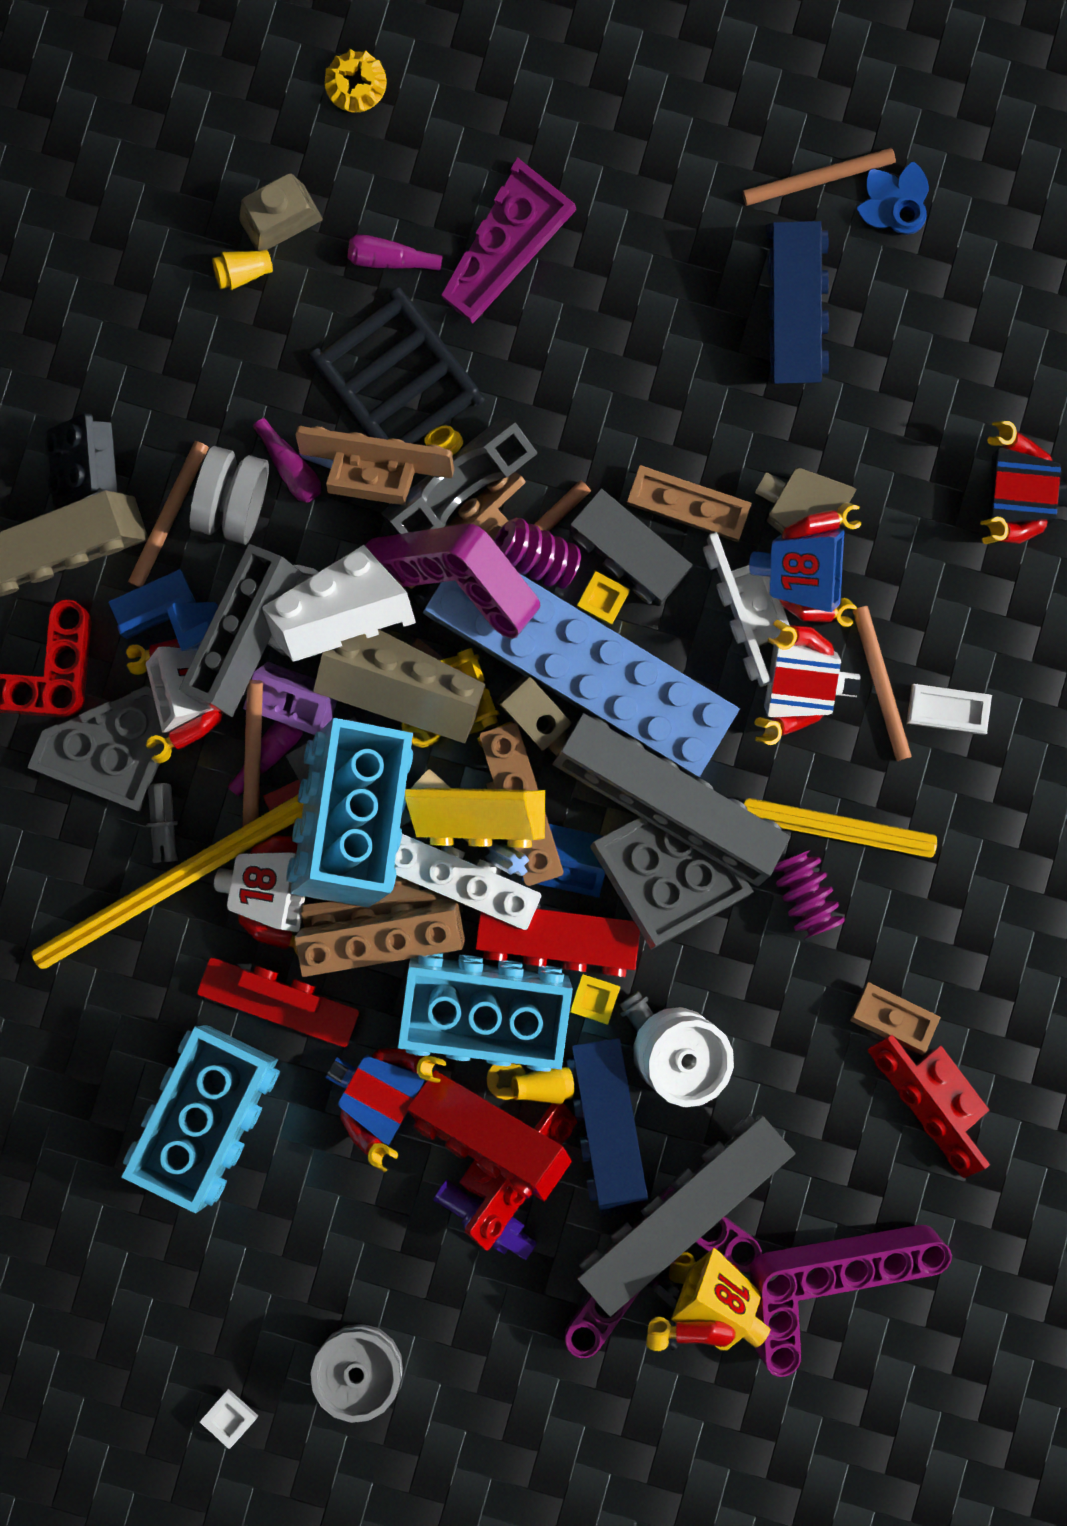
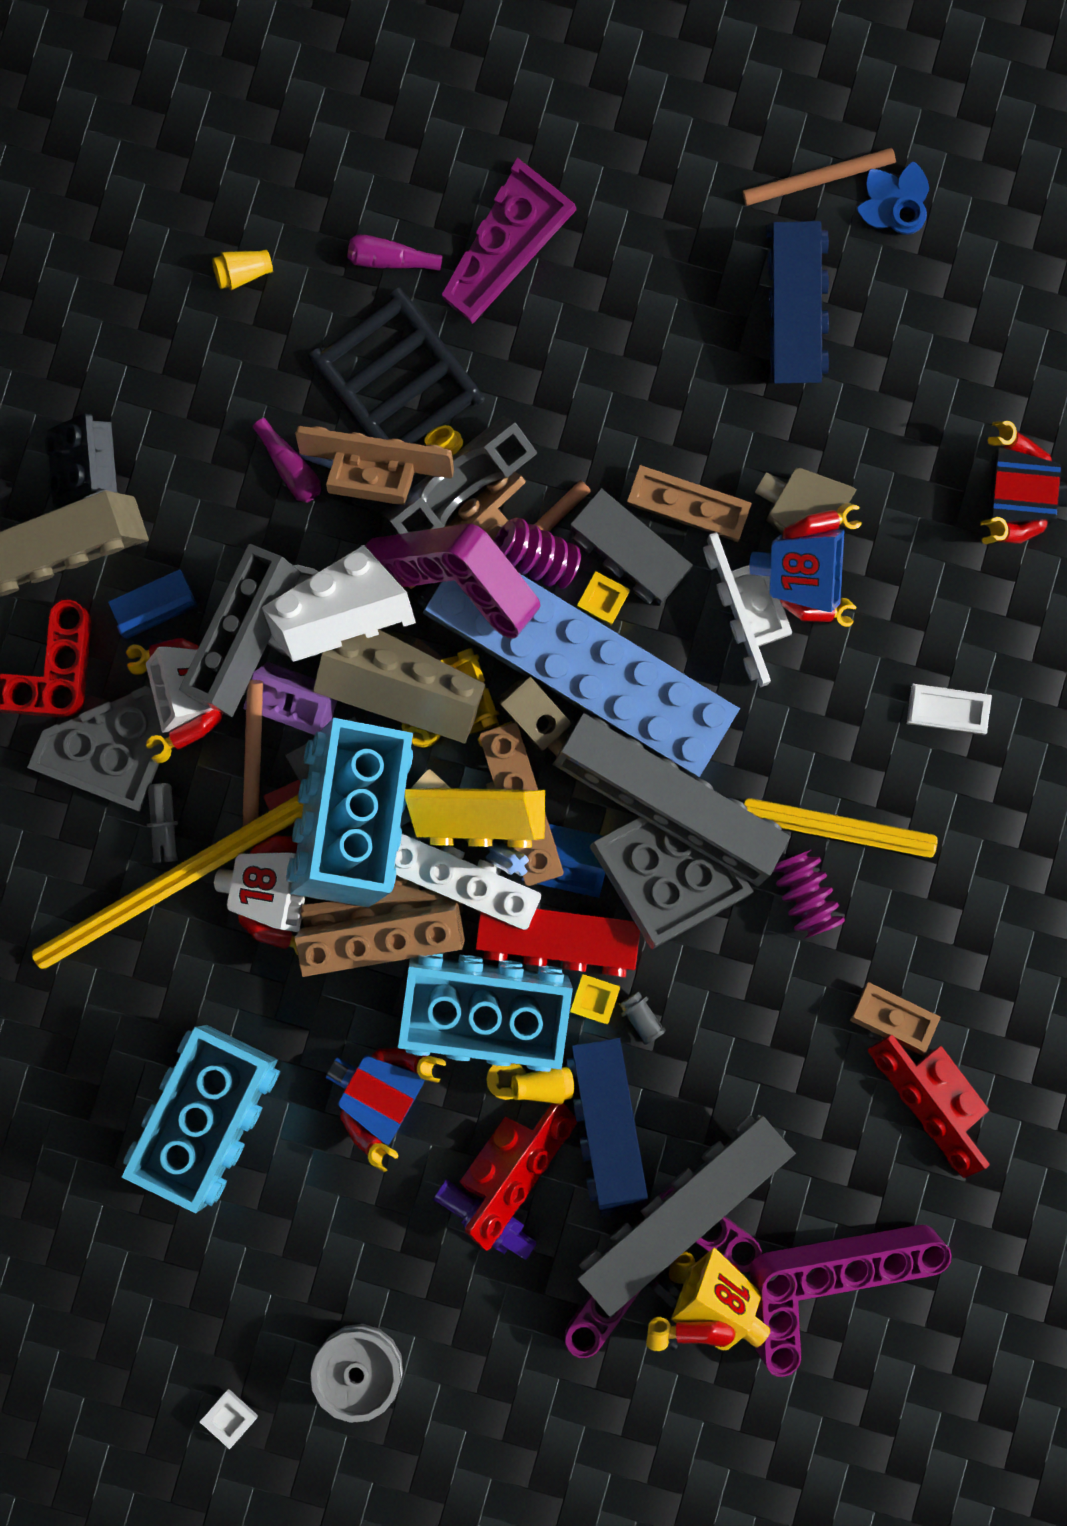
(168, 514): nougat bar -> none
(191, 622): blue panel -> none
(229, 495): light grey wheel -> none
(274, 746): magenta piece -> none
(277, 212): dark tan torso -> none
(278, 1002): red bracket -> none
(363, 96): yellow gear -> none
(489, 1136): red brick -> none
(683, 1057): white wheel -> none
(802, 682): torso -> none
(881, 683): nougat bar -> none

